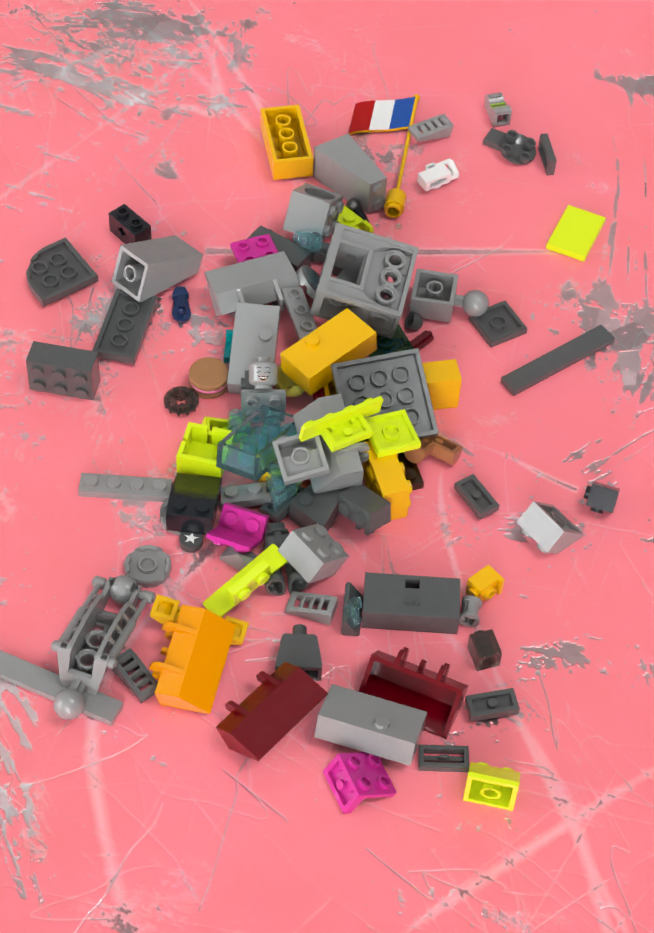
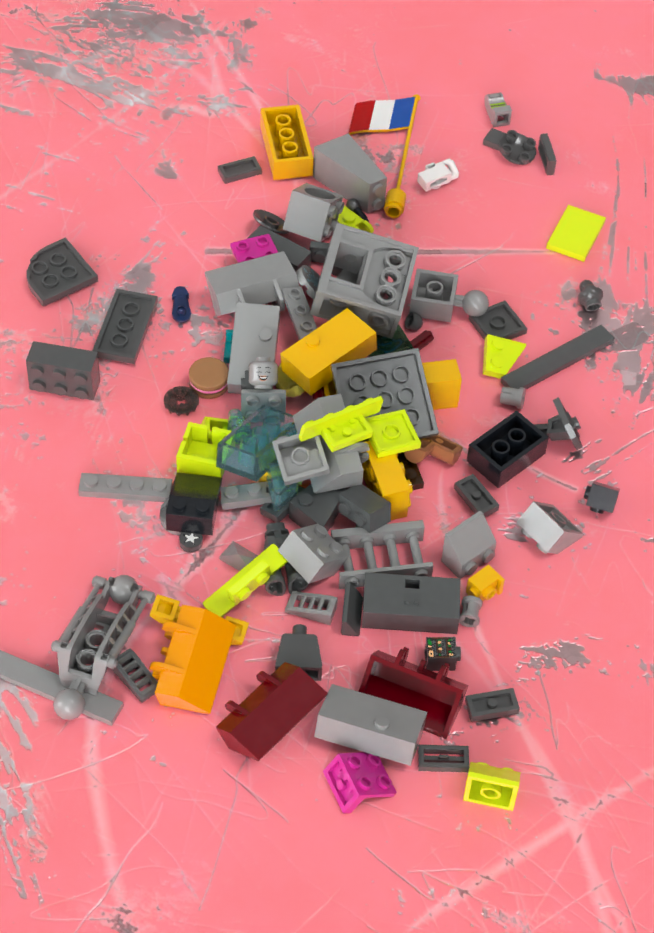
(128, 225): black brick -> none
(148, 566): light grey tile -> none
(154, 266): light grey slope -> none
(239, 169): none -> dark grey tile
(239, 528): dark pink bracket -> none
(270, 221): none -> dark grey dish
(309, 240): clear light blue cone -> none
(352, 611): clear light blue tile -> none
(388, 535): none -> light grey fence
(432, 128): light grey slope -> none
(441, 651): none -> brick
(468, 546): none -> light grey slope
(484, 649): clear smoke brick -> none
(500, 355): none -> neon yellow wing
(507, 449): none -> black brick
(513, 396): none -> light grey bush
(562, 426): none -> dark grey piece
(590, 296): none -> dark grey animal

